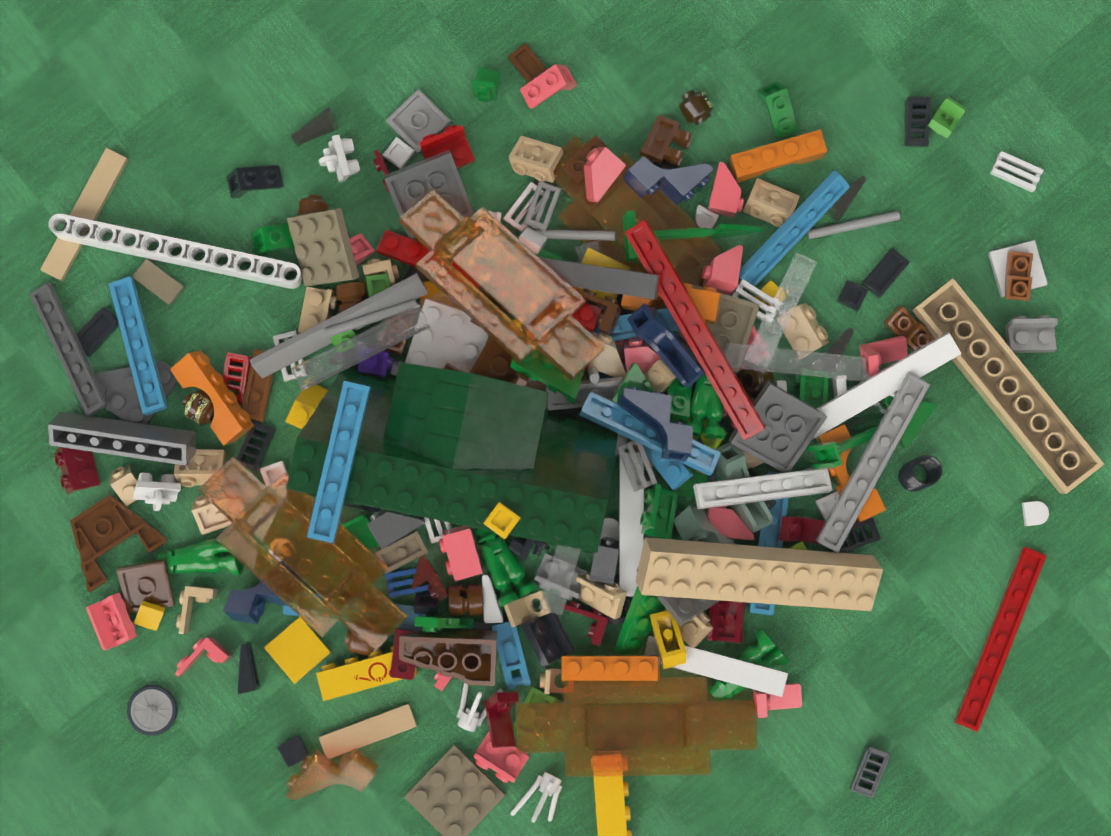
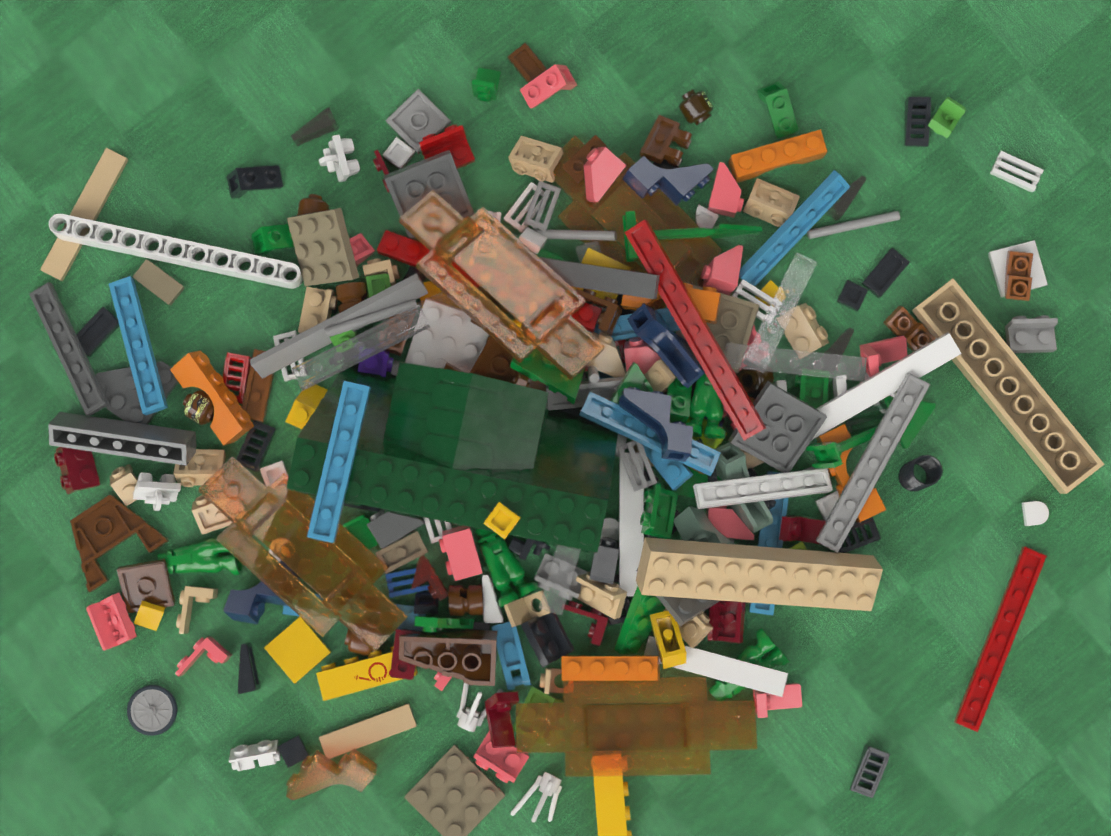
(243, 756): none -> white hinge

